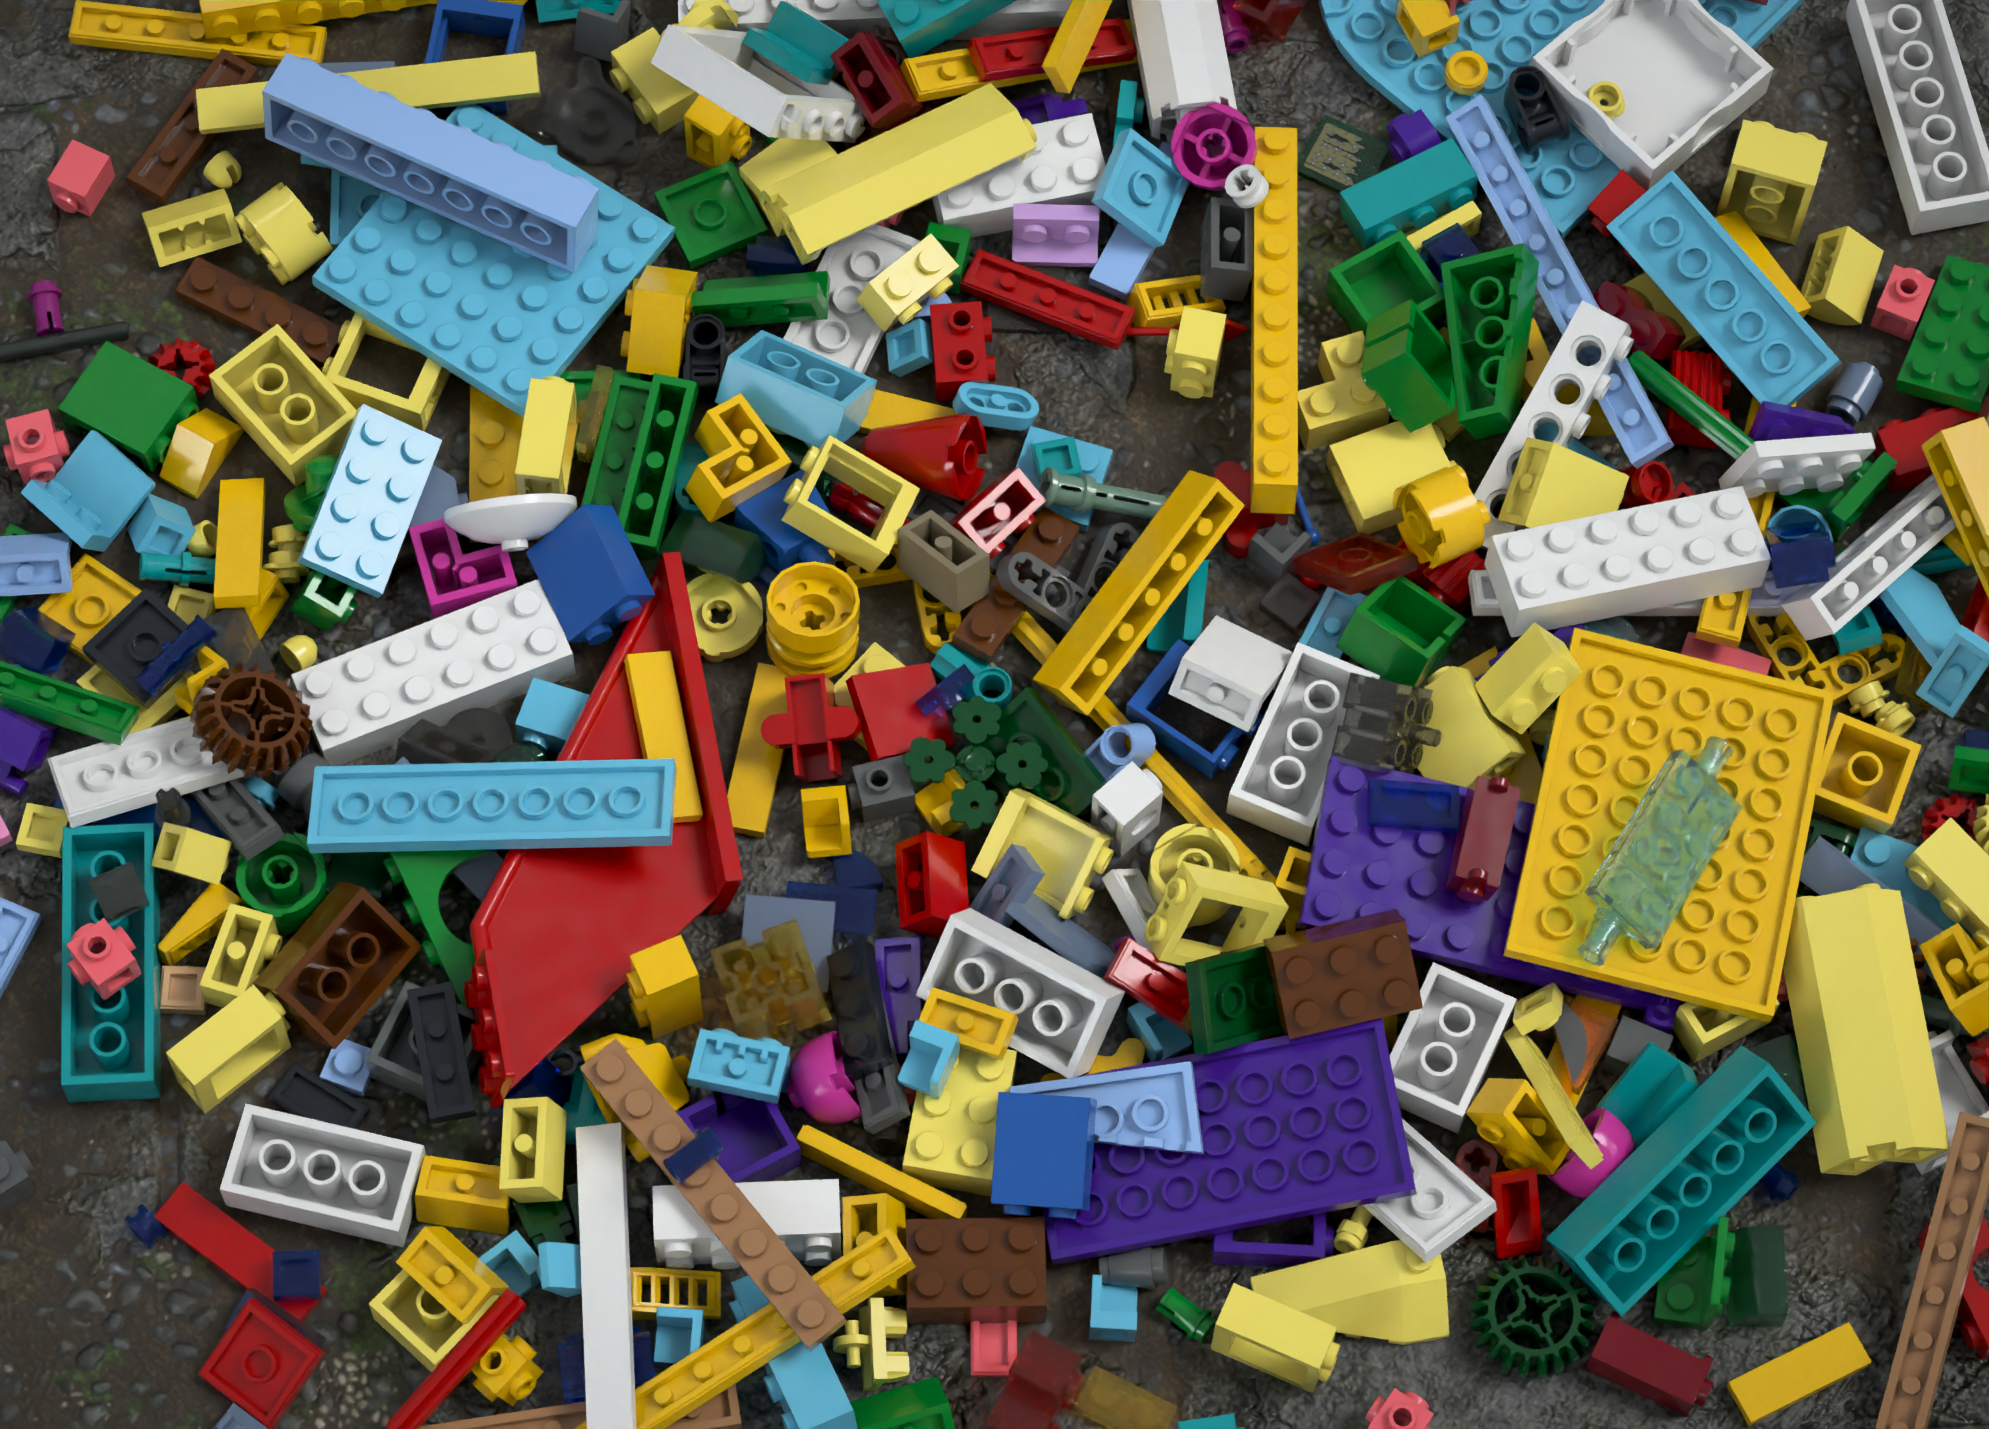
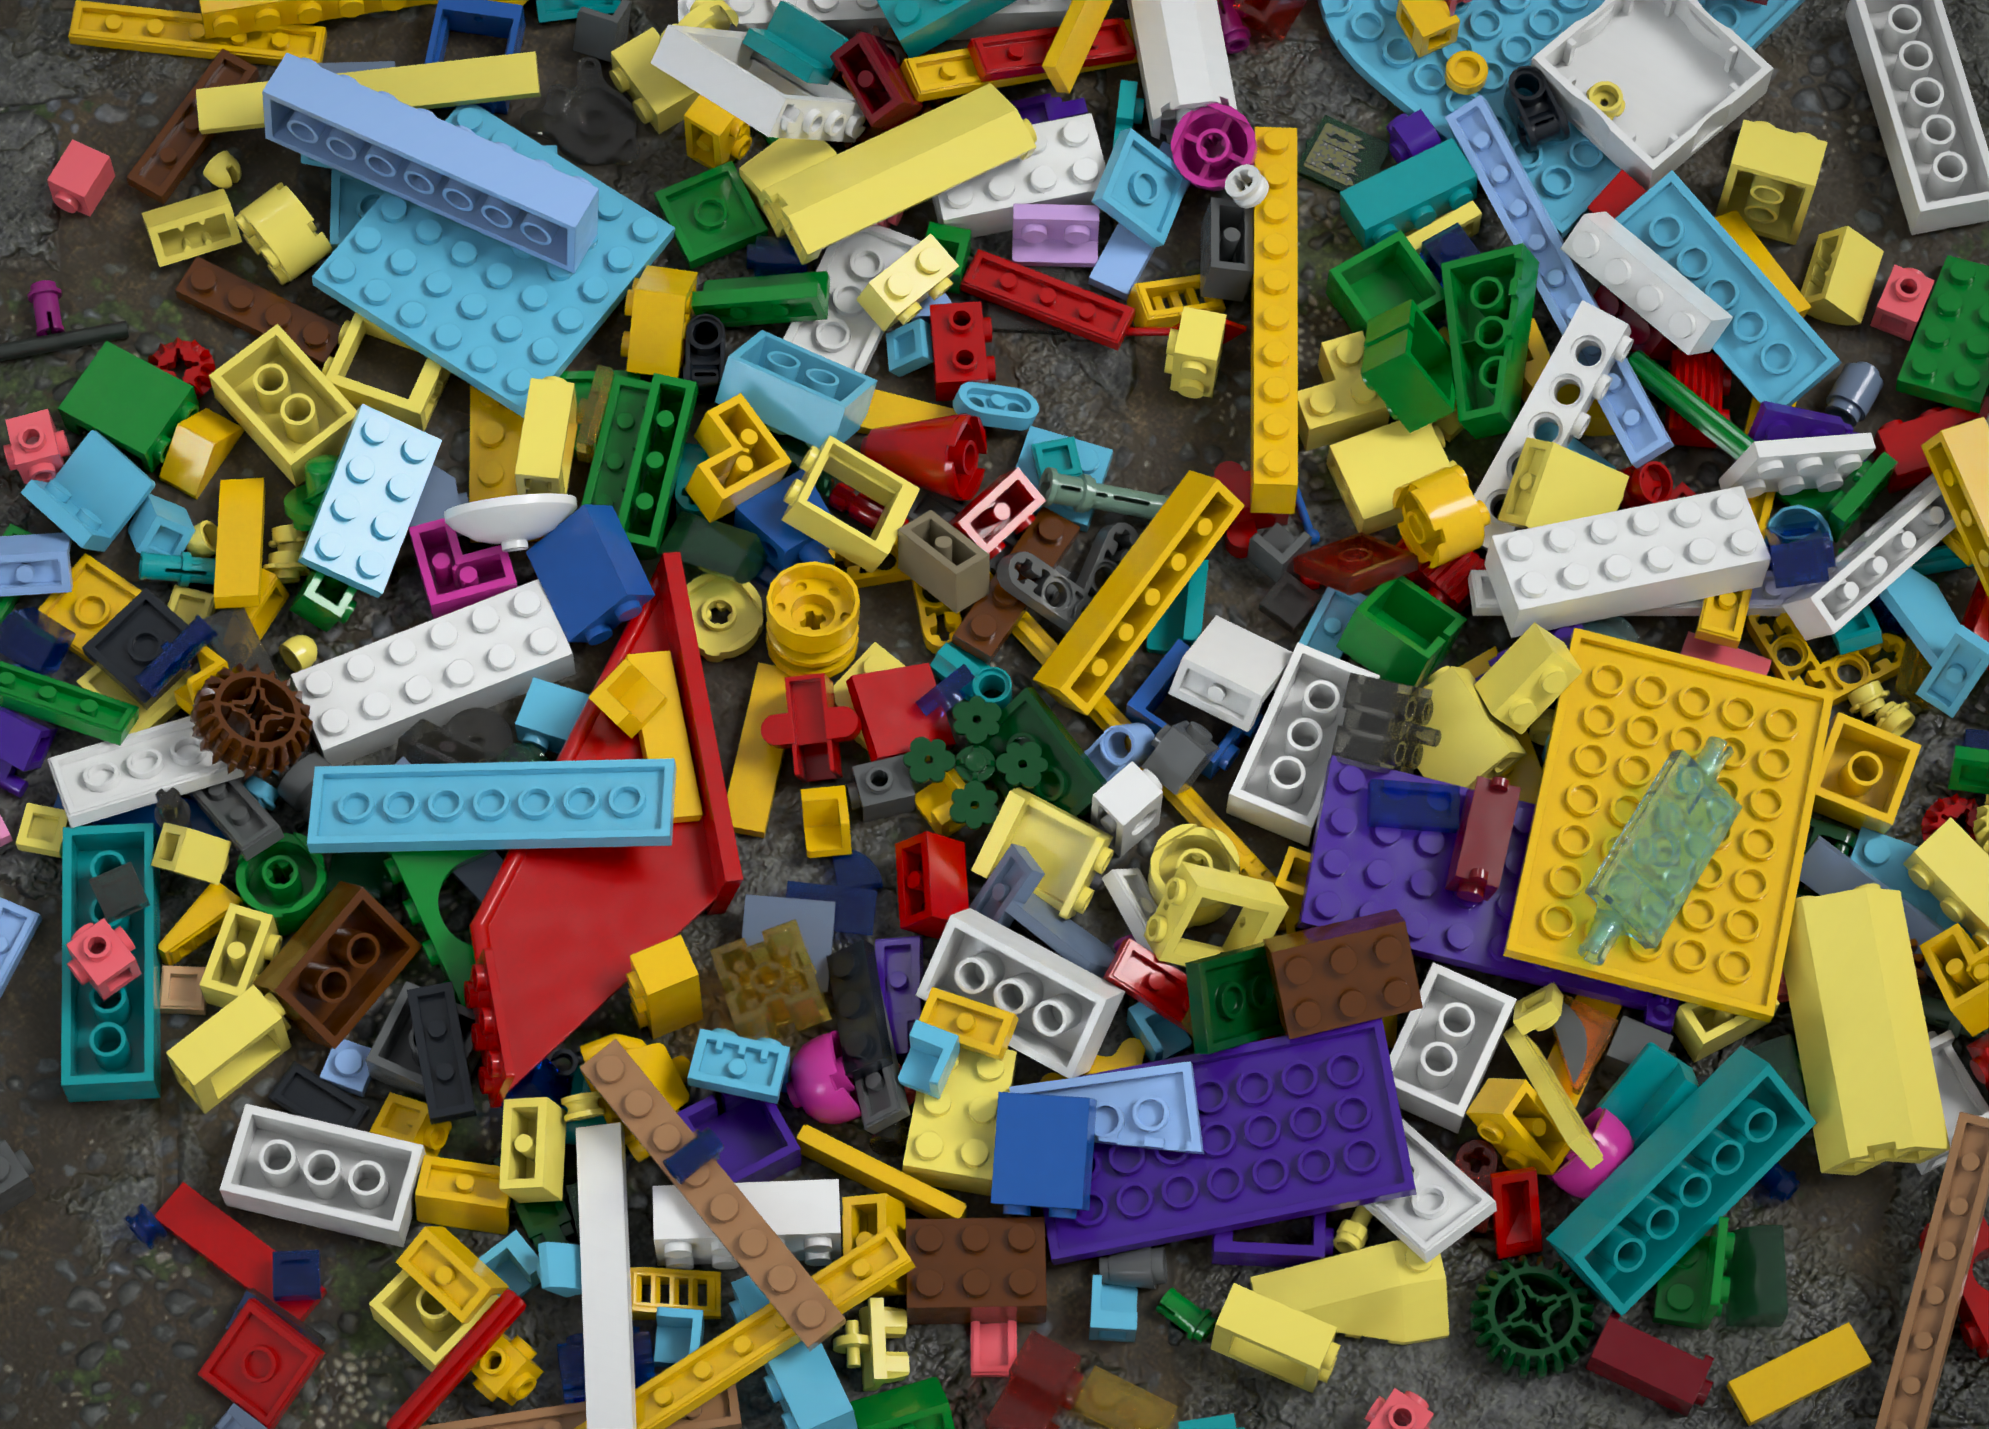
(410, 1121): none -> yellow bracket
(582, 1106): none -> light yellow bush
(628, 698): none -> yellow panel
(1180, 755): none -> dark grey brick
(1646, 283): none -> white brick

